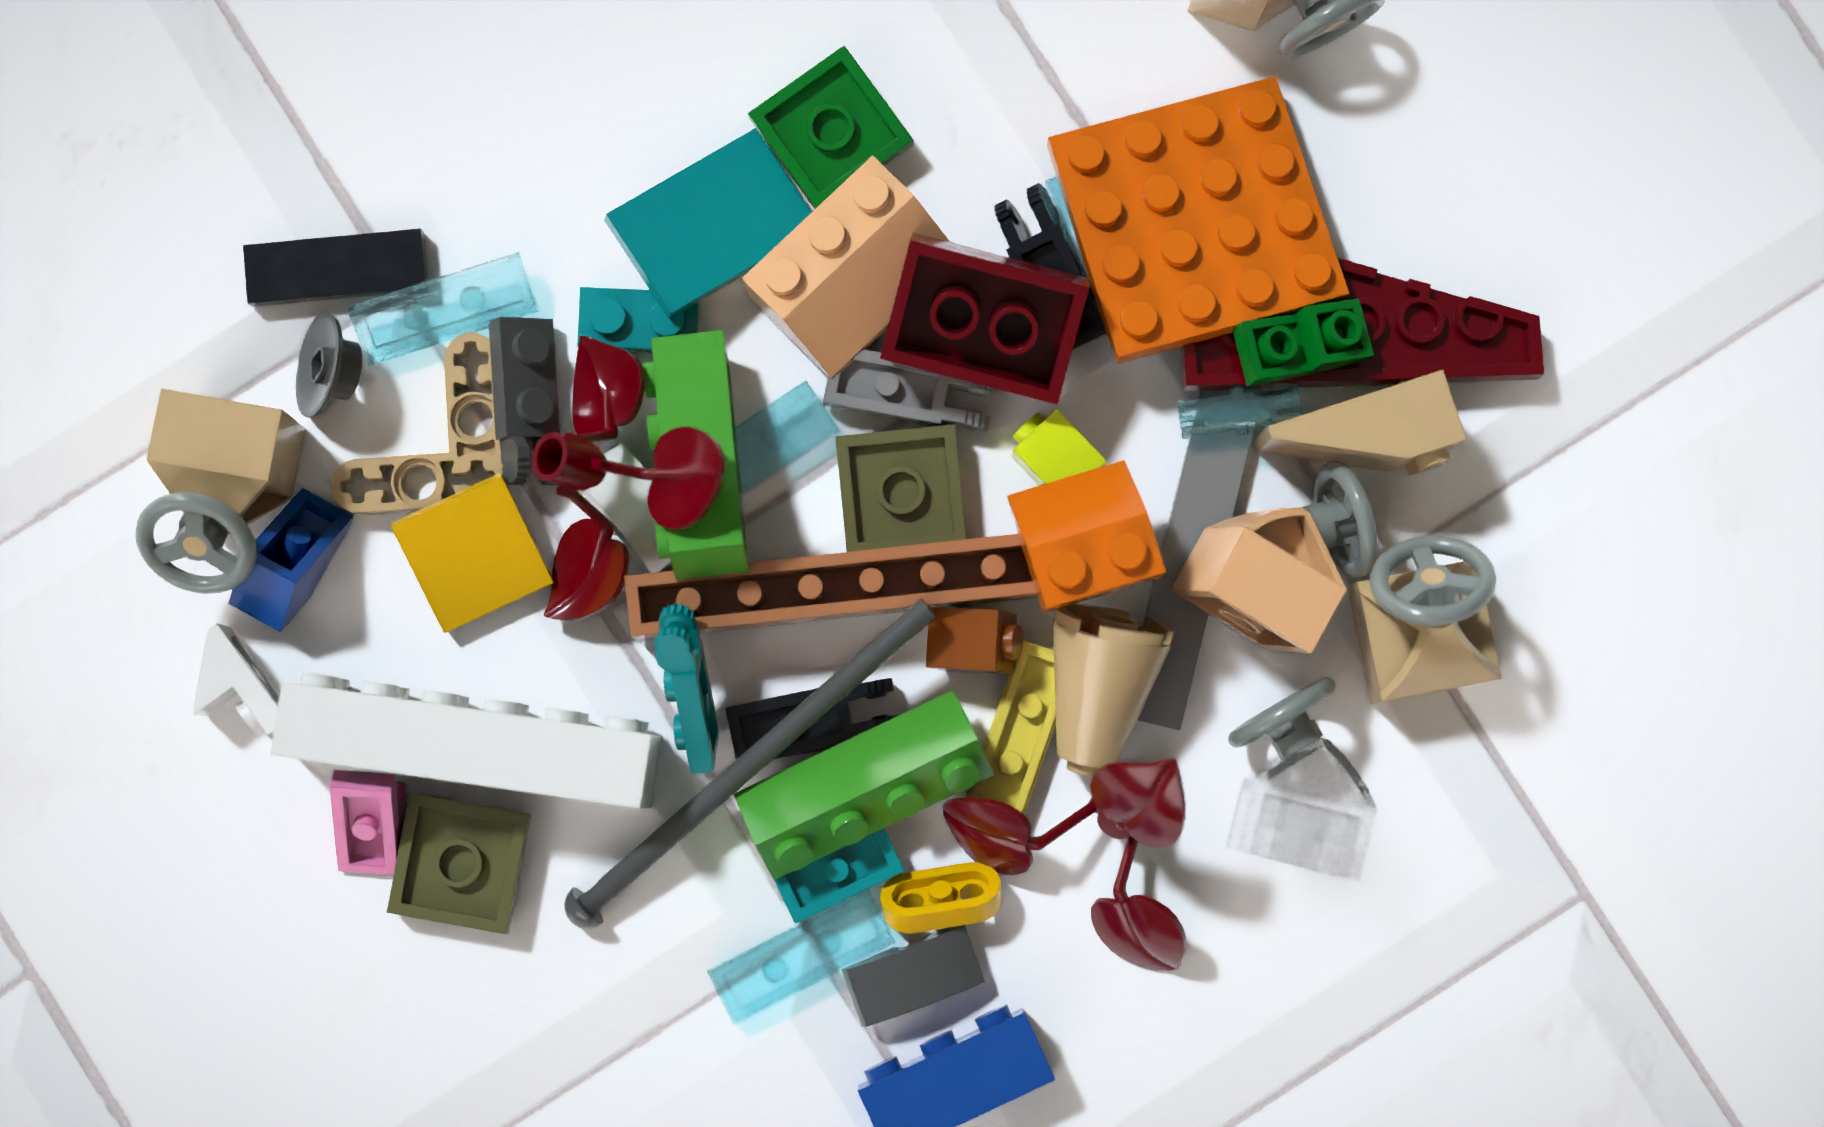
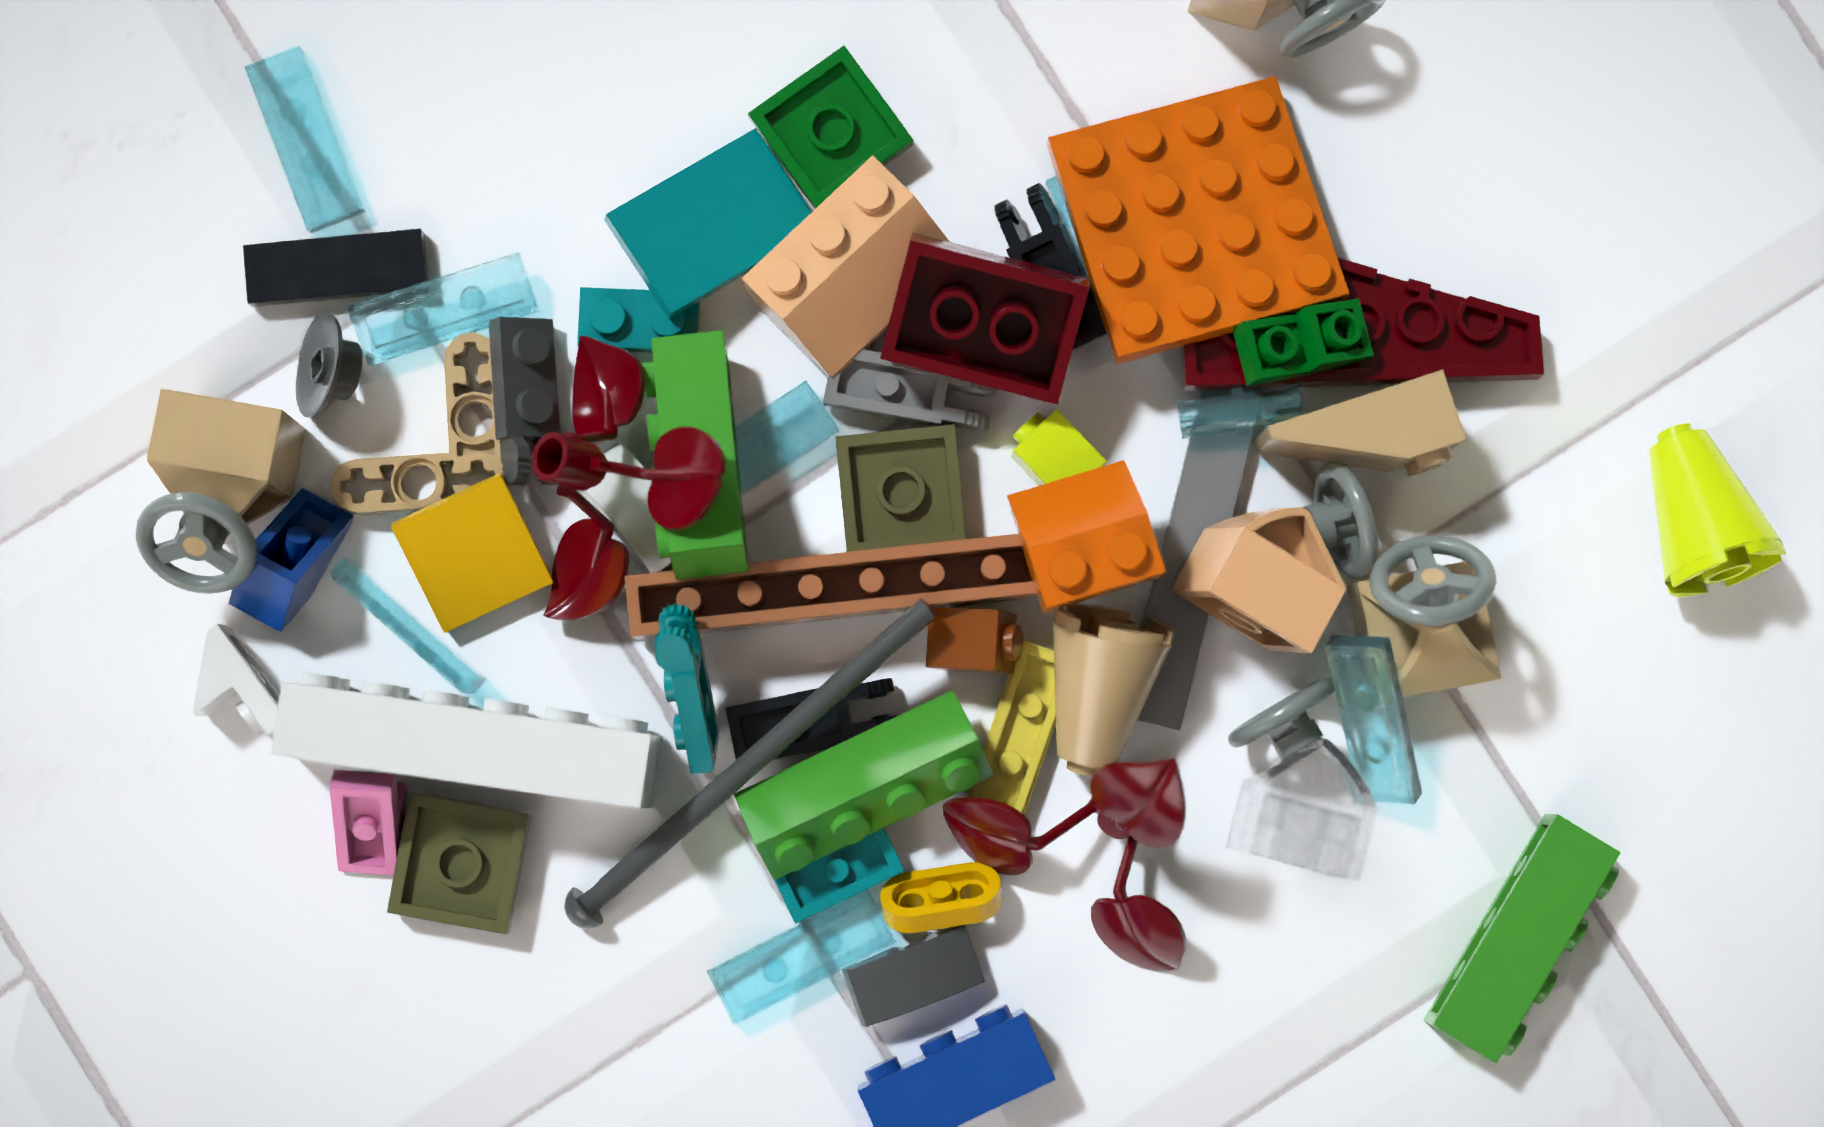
(304, 139): none -> clear light blue tile
(407, 626): none -> clear light blue tile
(1374, 716): none -> clear light blue tile
(1523, 937): none -> bright green brick
(1706, 516): none -> neon yellow cone

